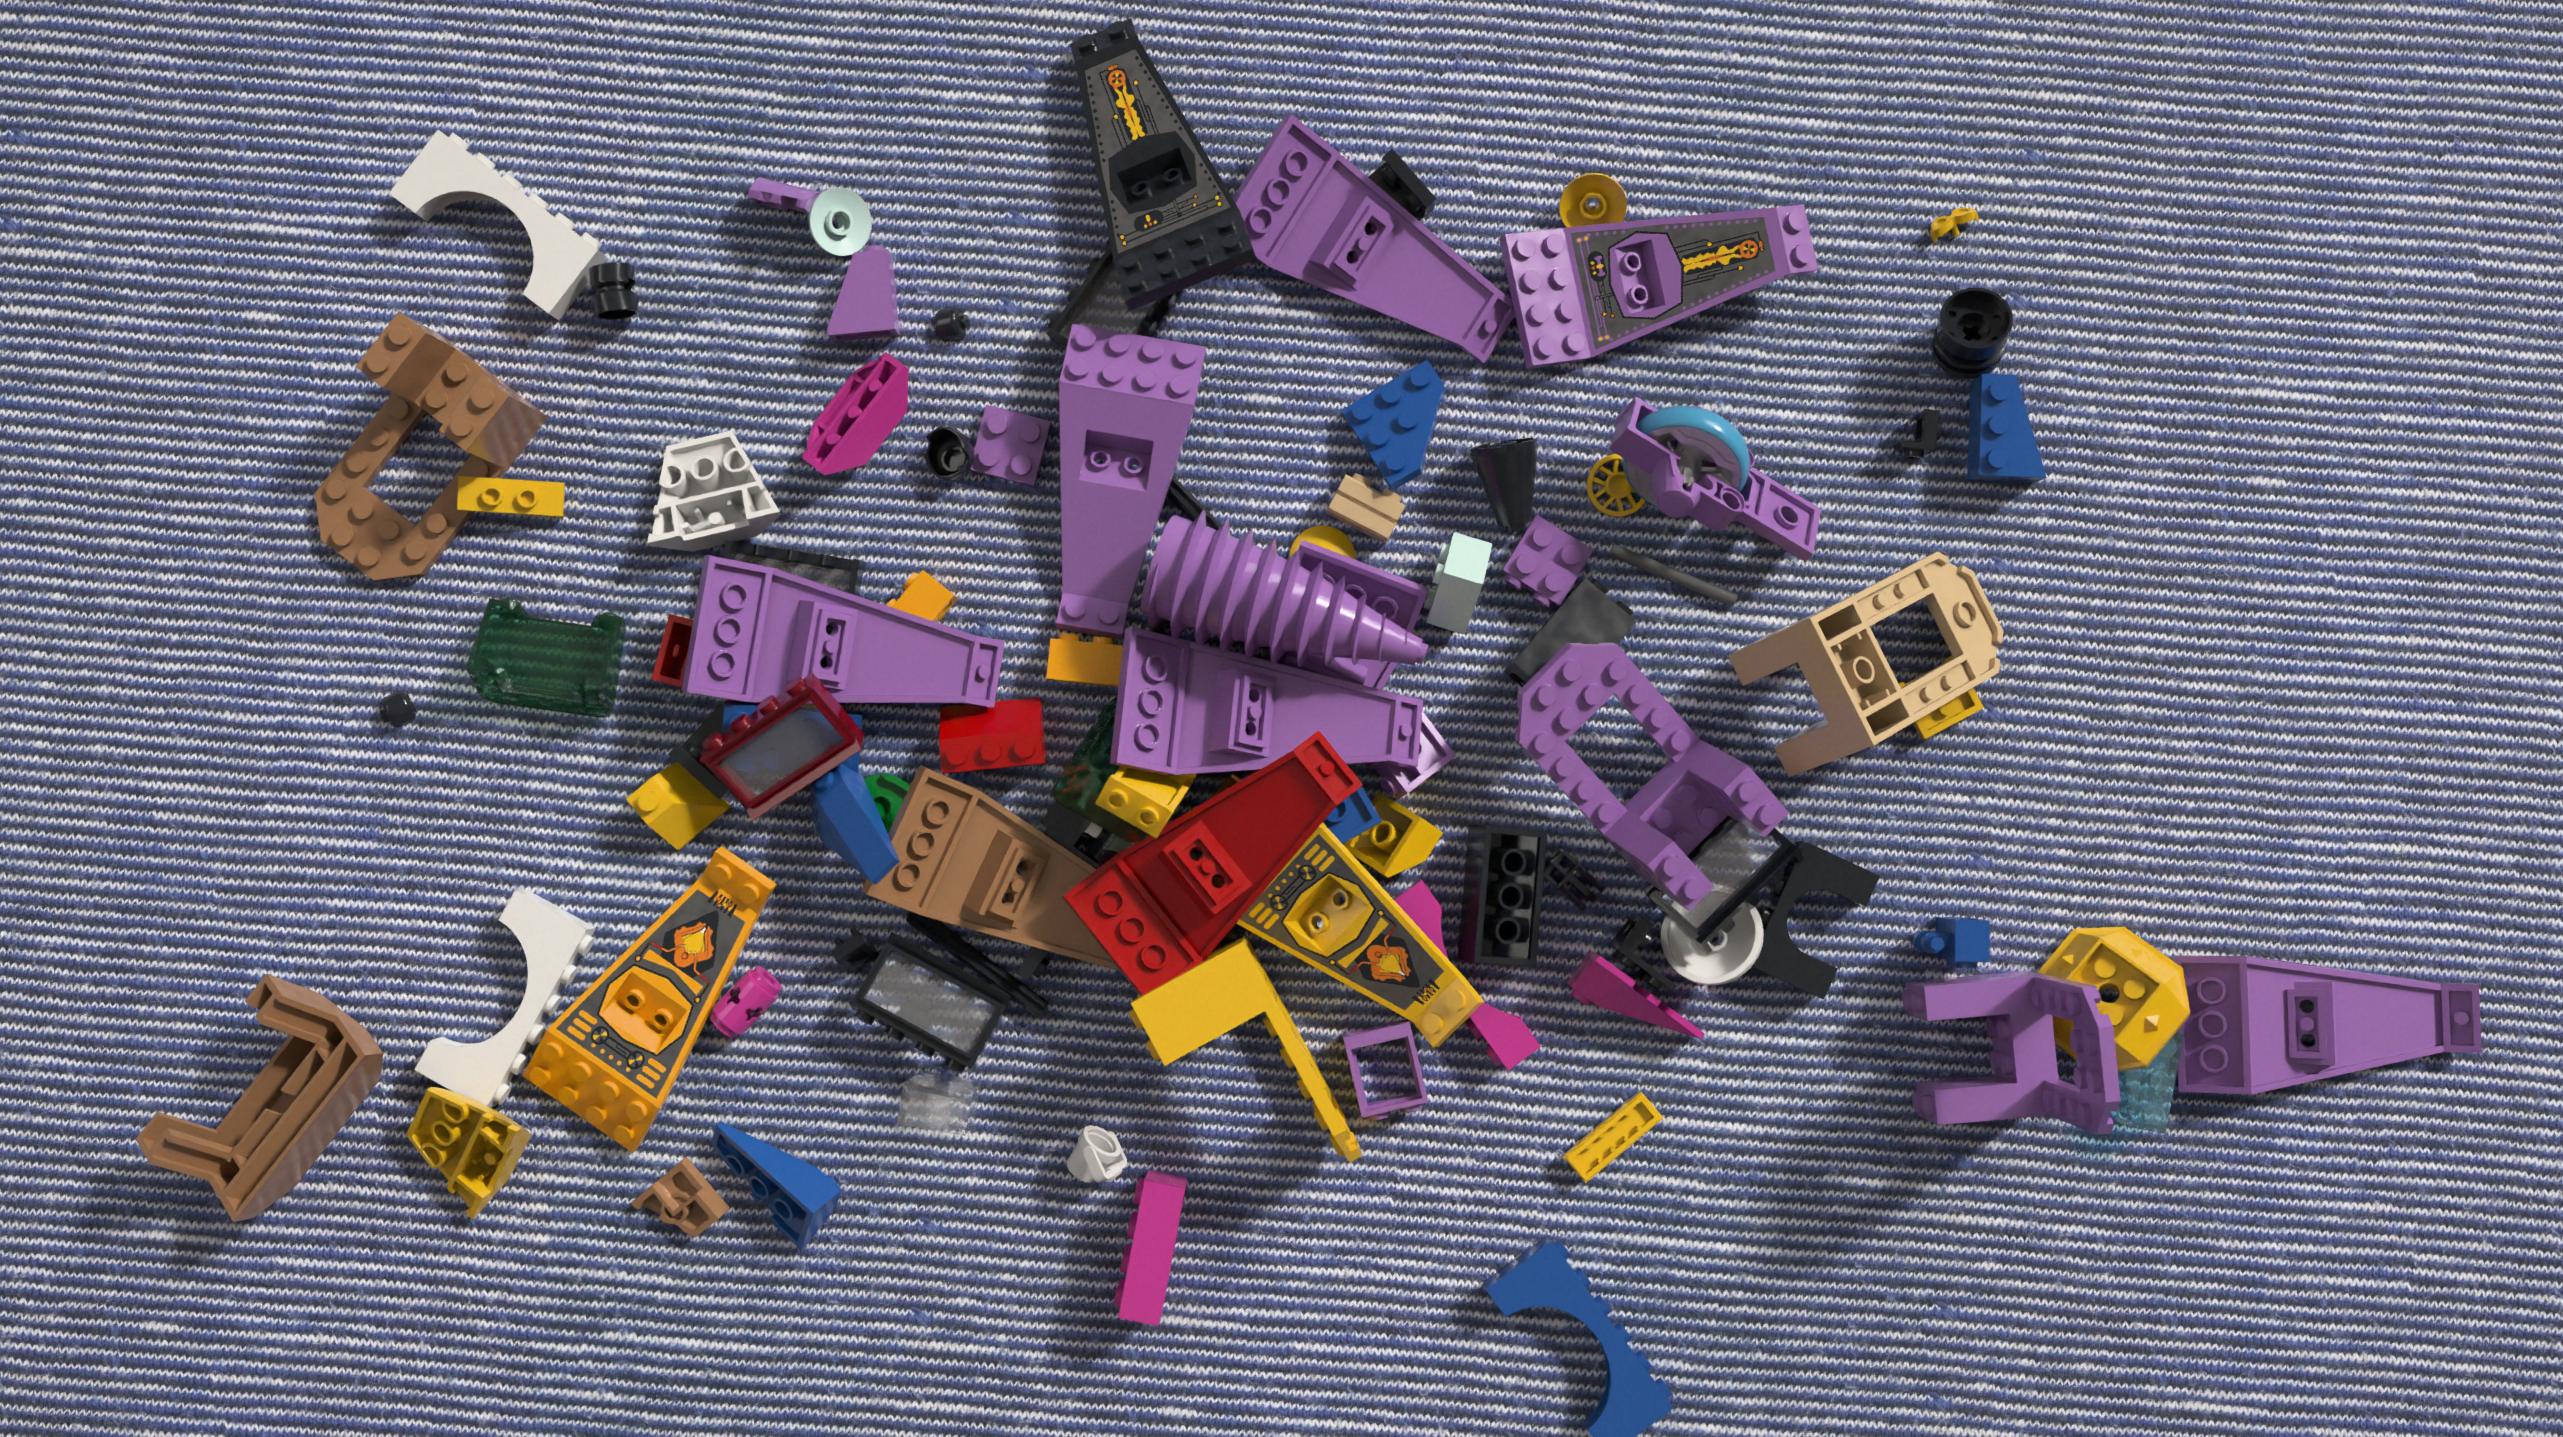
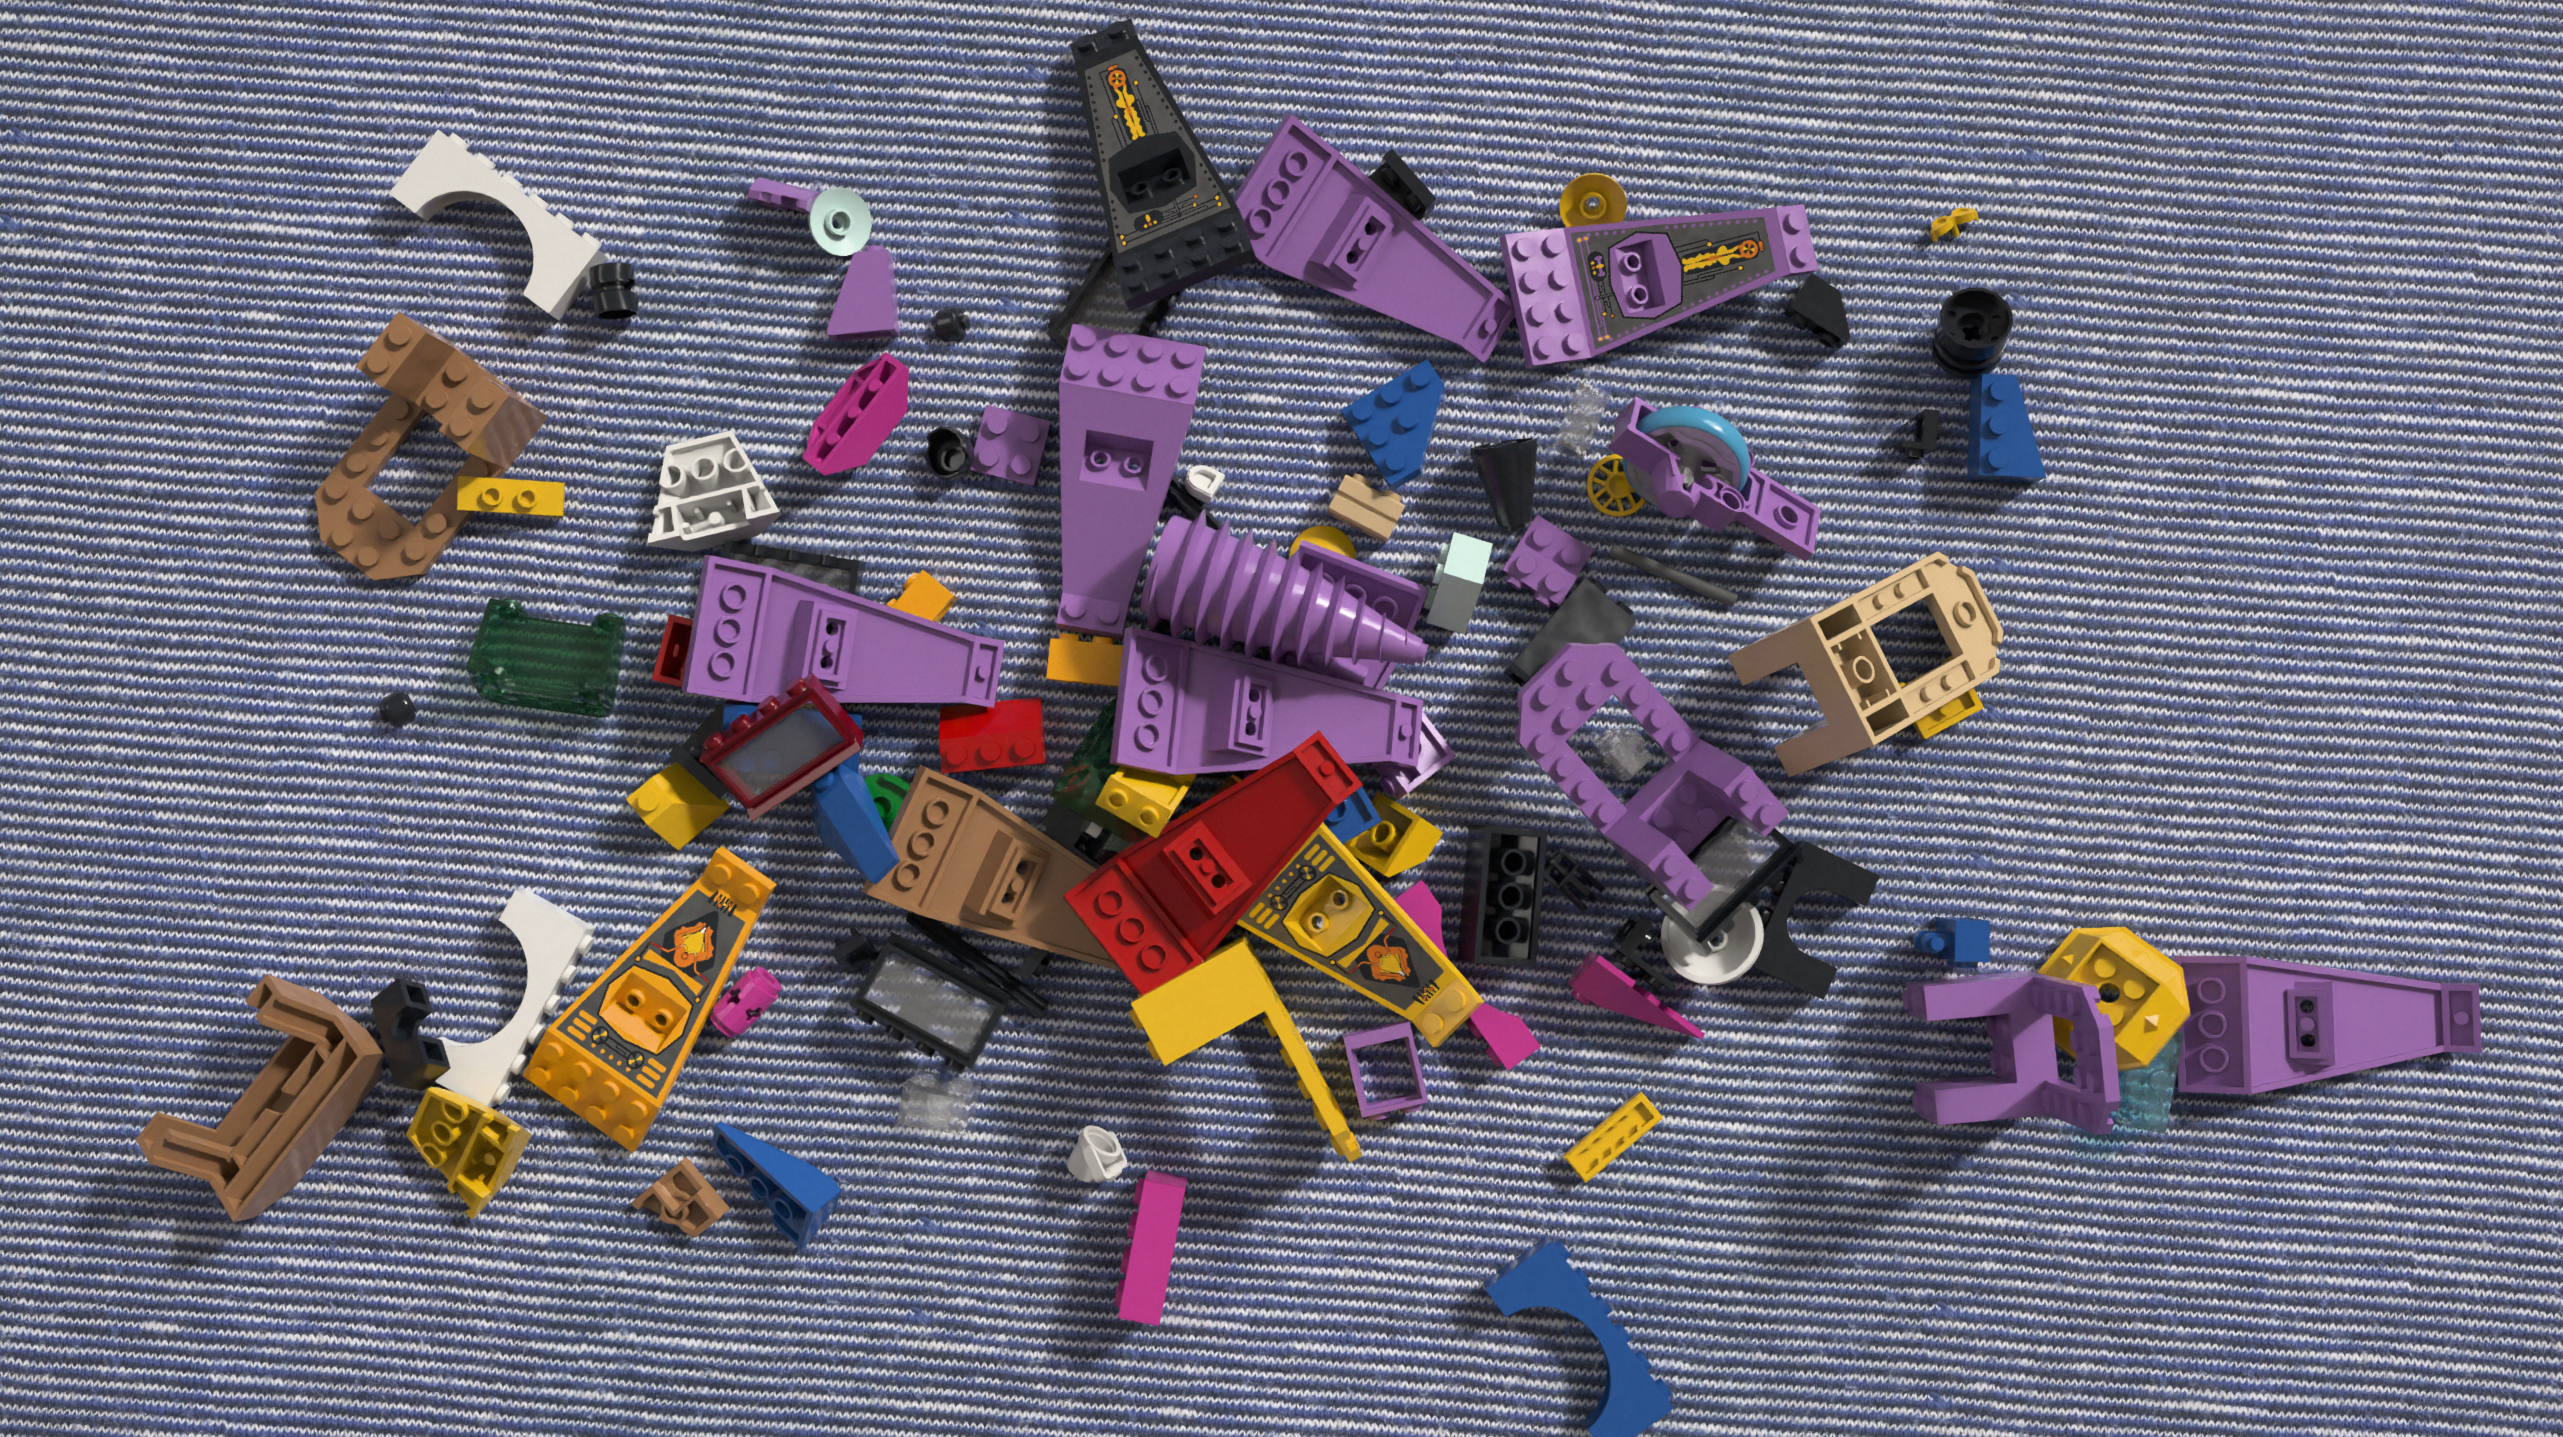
(412, 1057): none -> black arch
(1203, 482): none -> white tile
(1580, 420): none -> clear brick
(1621, 752): none -> clear brick
(1820, 310): none -> black slope

